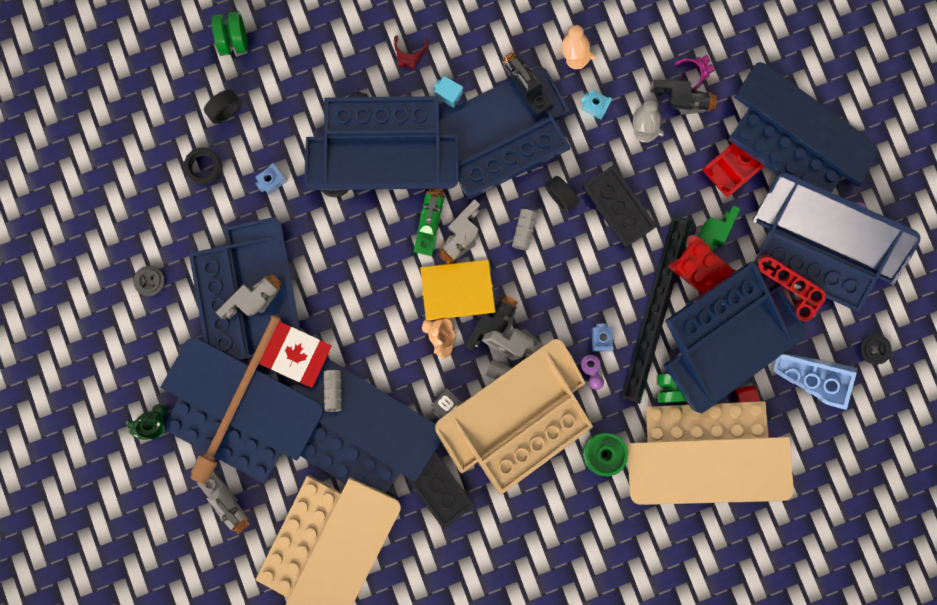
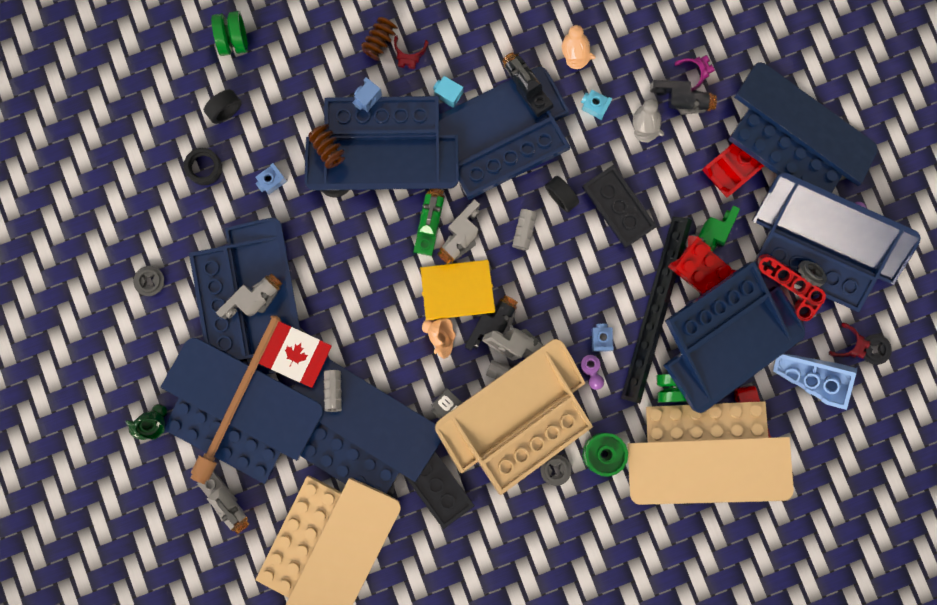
(325, 147): none -> reddish brown piece
(366, 95): none -> medium blue brick
(377, 38): none -> reddish brown piece
(565, 469): none -> dark grey gear
(812, 273): none -> dark grey gear
(859, 348): none -> dark red helmet

